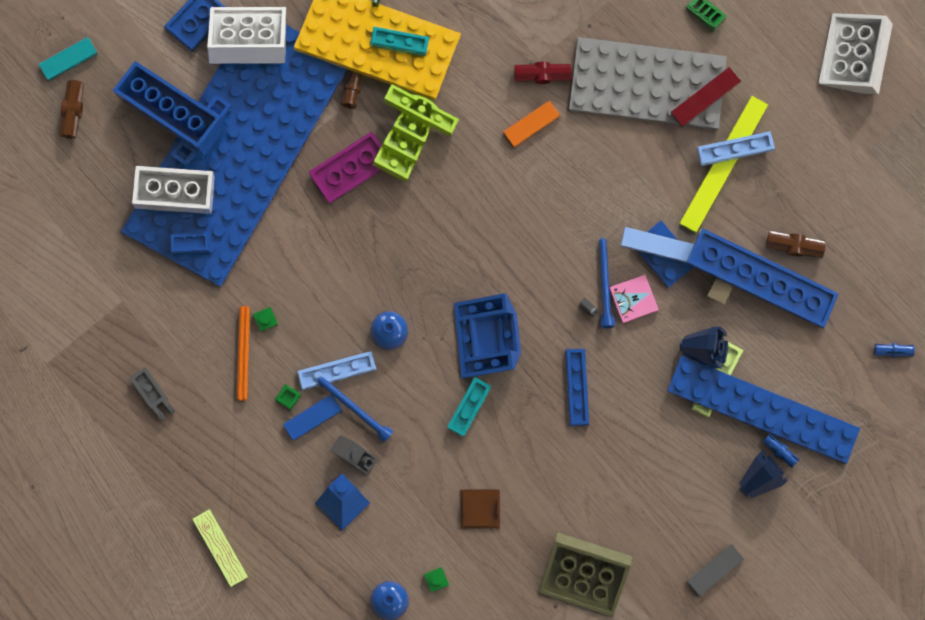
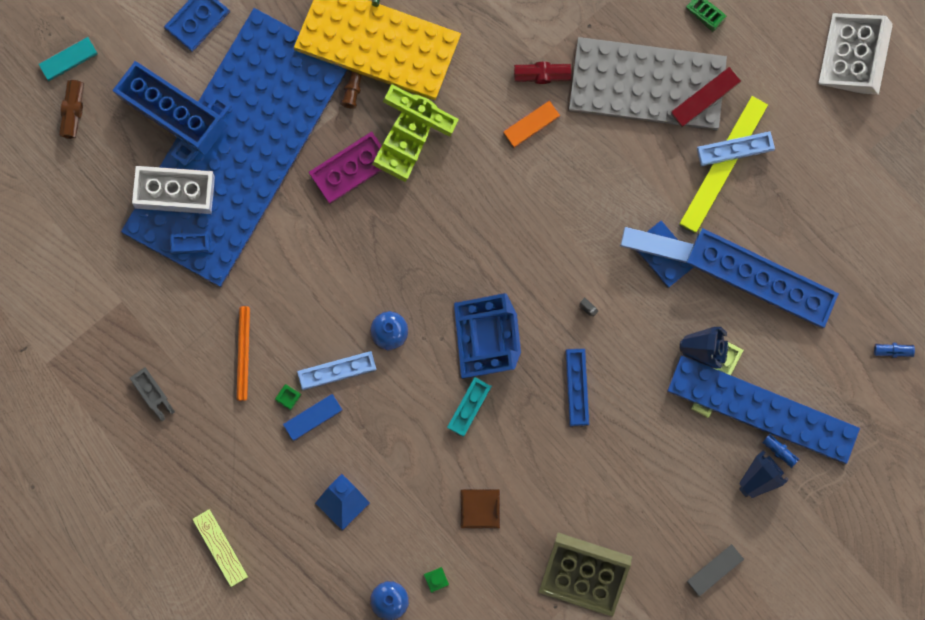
(247, 35): white slope -> none
(265, 319): green plate -> none
(353, 454): dark grey slope -> none
(383, 432): blue piece -> none
(399, 41): teal tile -> none
(607, 319): blue piece -> none
(633, 299): bright pink tile -> none
(719, 291): dark tan panel -> none
(795, 245): reddish brown piece -> none

